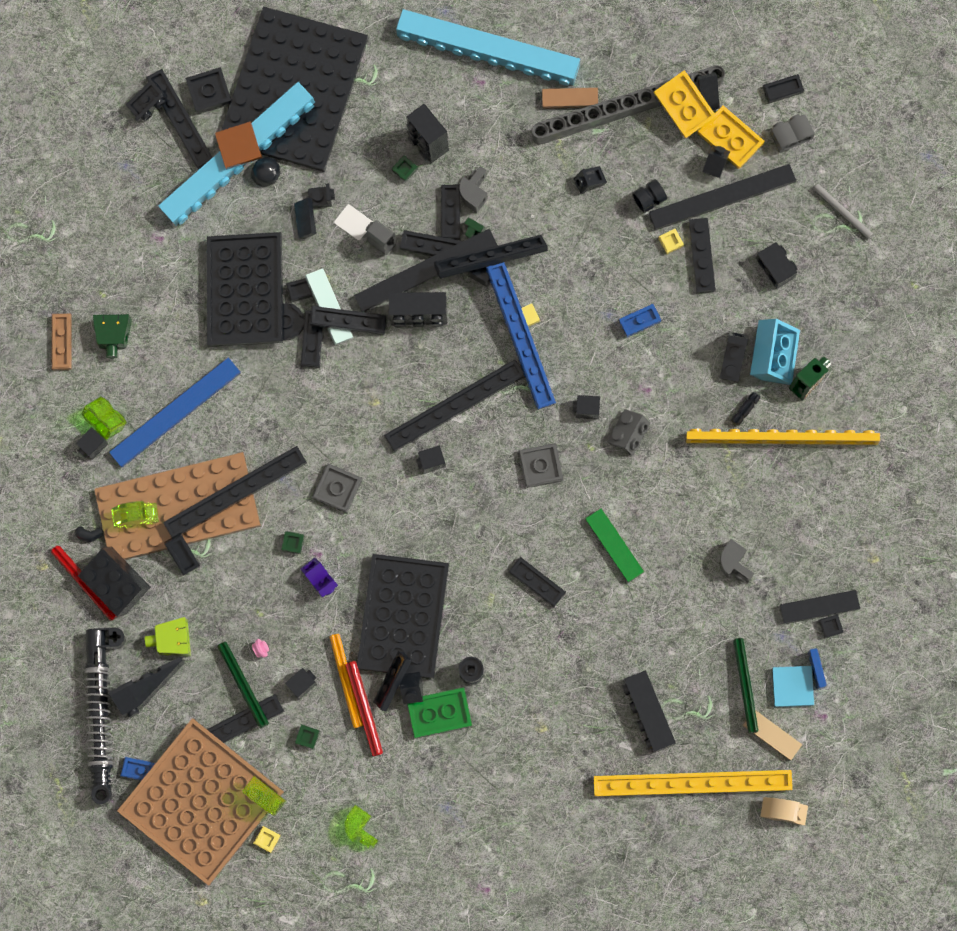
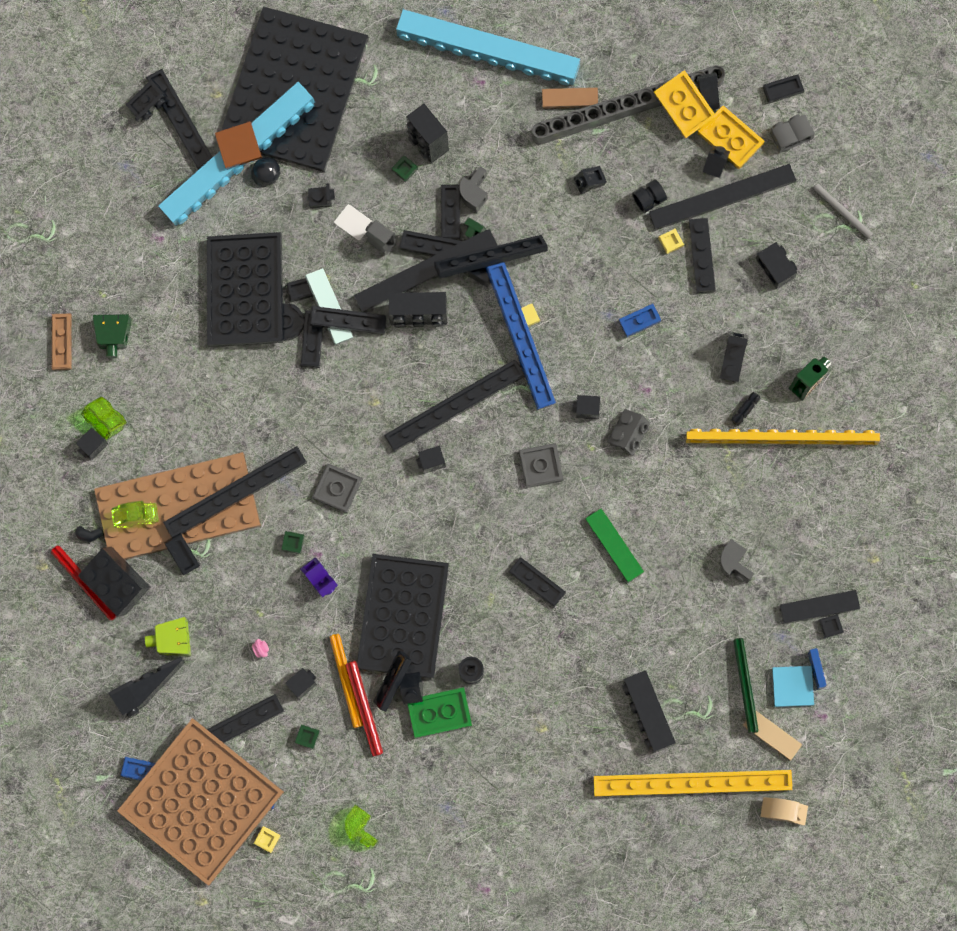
(98, 707): black piece -> none
(175, 412): blue tile -> none
(208, 90): black plate -> none
(243, 685): dark green axle -> none
(264, 796): clear neon green brick -> none
(305, 218): black tile -> none
(775, 351): medium azure slope -> none

